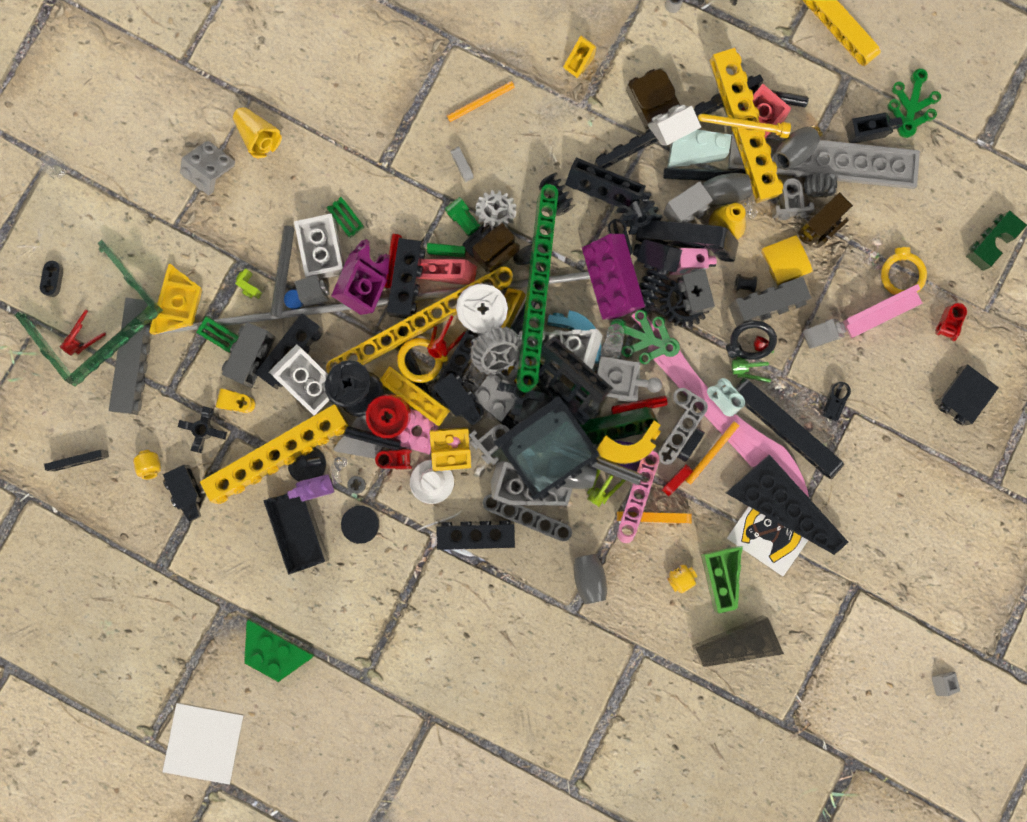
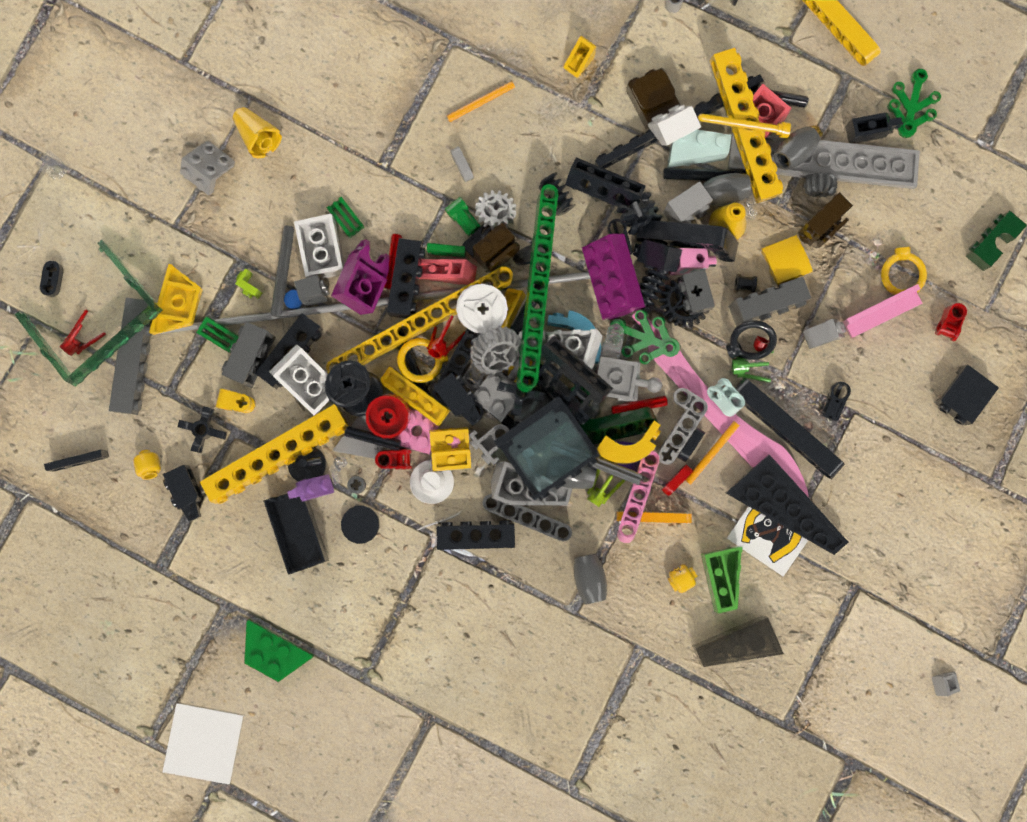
(792, 204): light grey pin -> none

